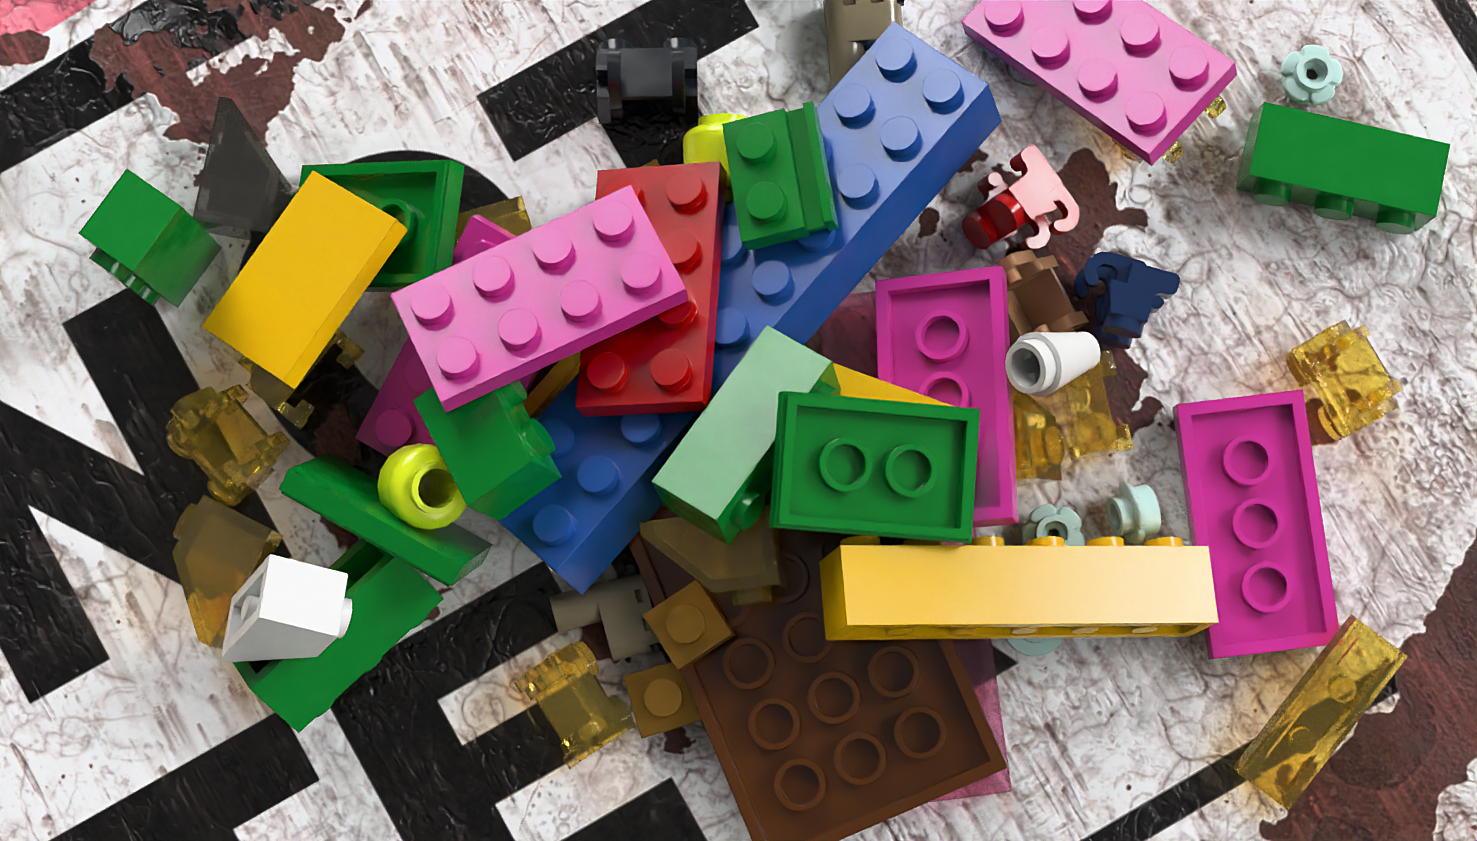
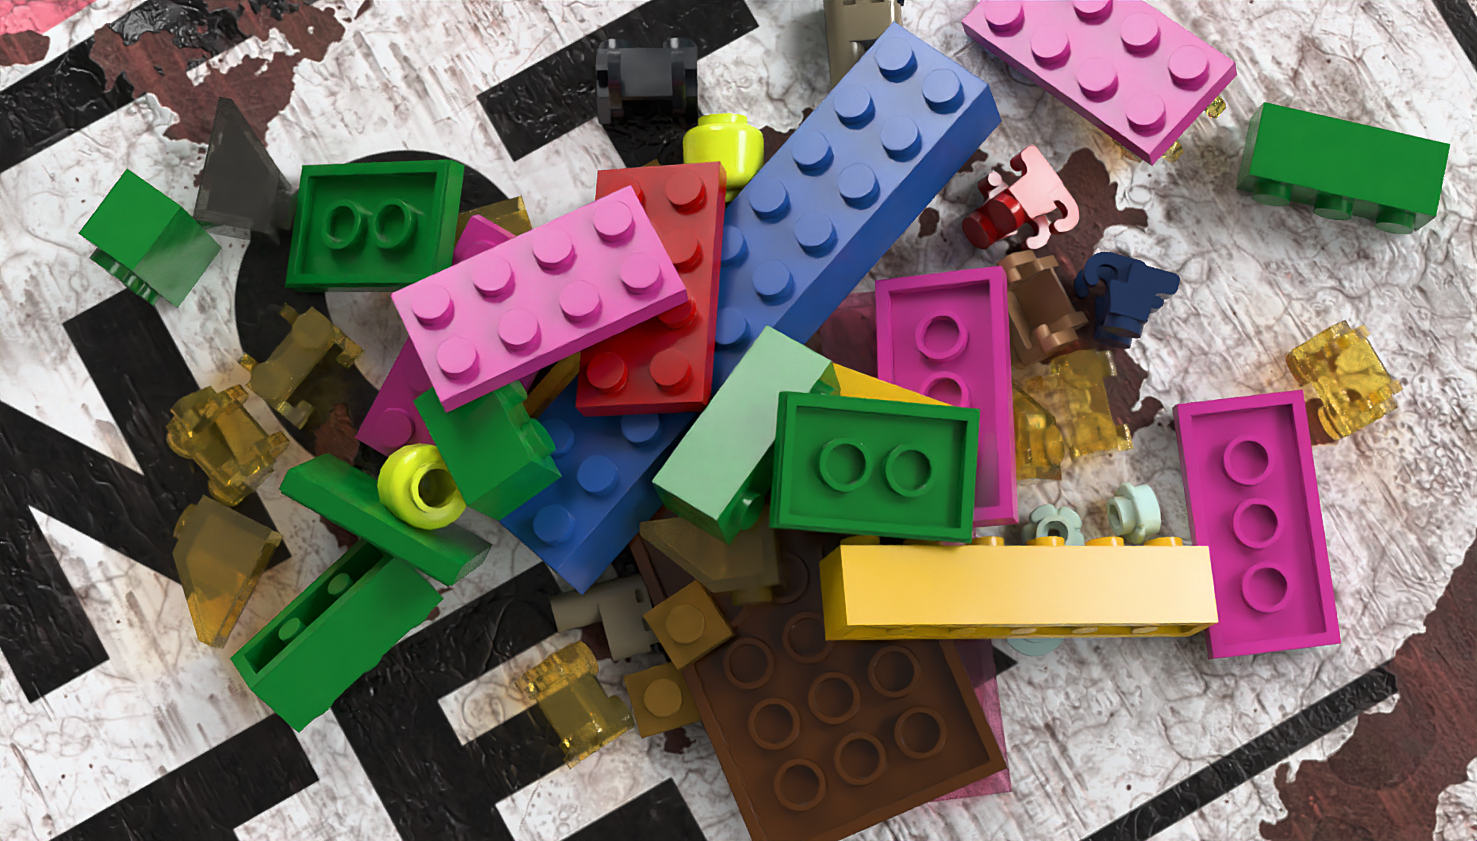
(286, 612): white slope -> none
(304, 278): yellow tile -> none
(779, 176): green plate -> none
(1049, 360): white cone -> none
(1303, 89): light aqua plate -> none
(1319, 712): clear yellow tile -> none

